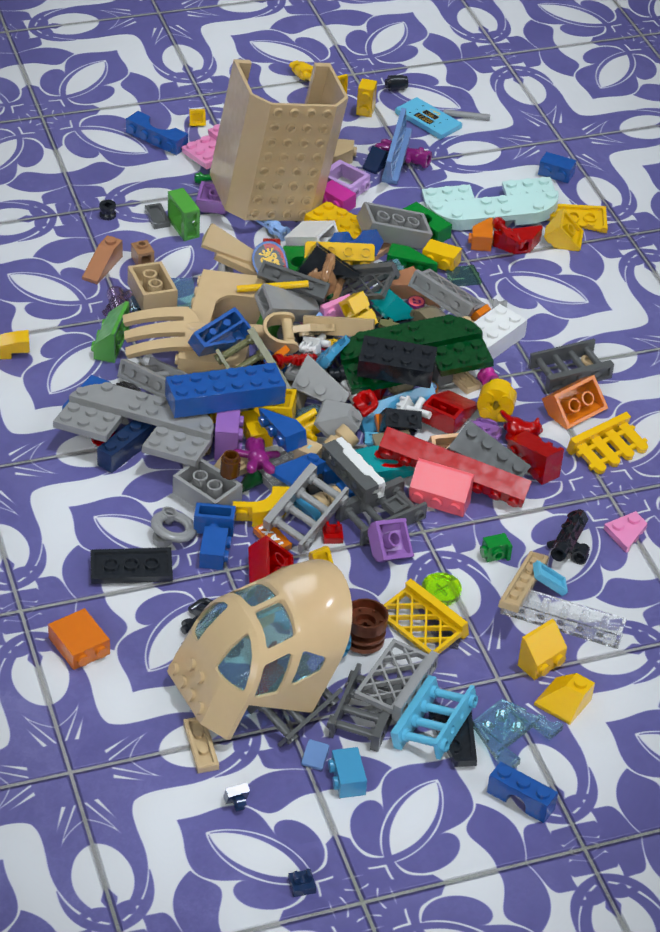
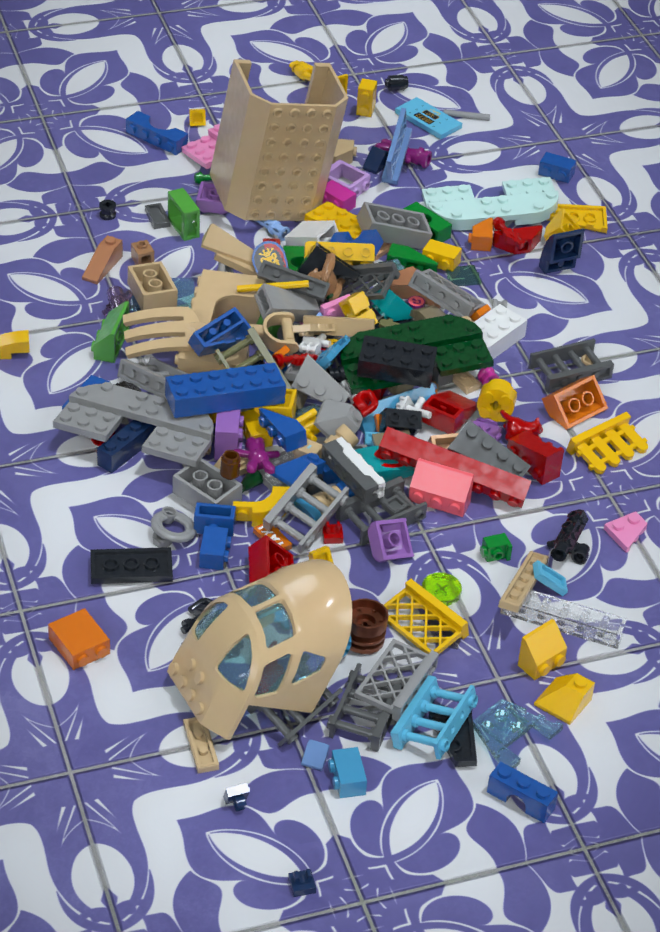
(561, 251): none -> dark blue slope

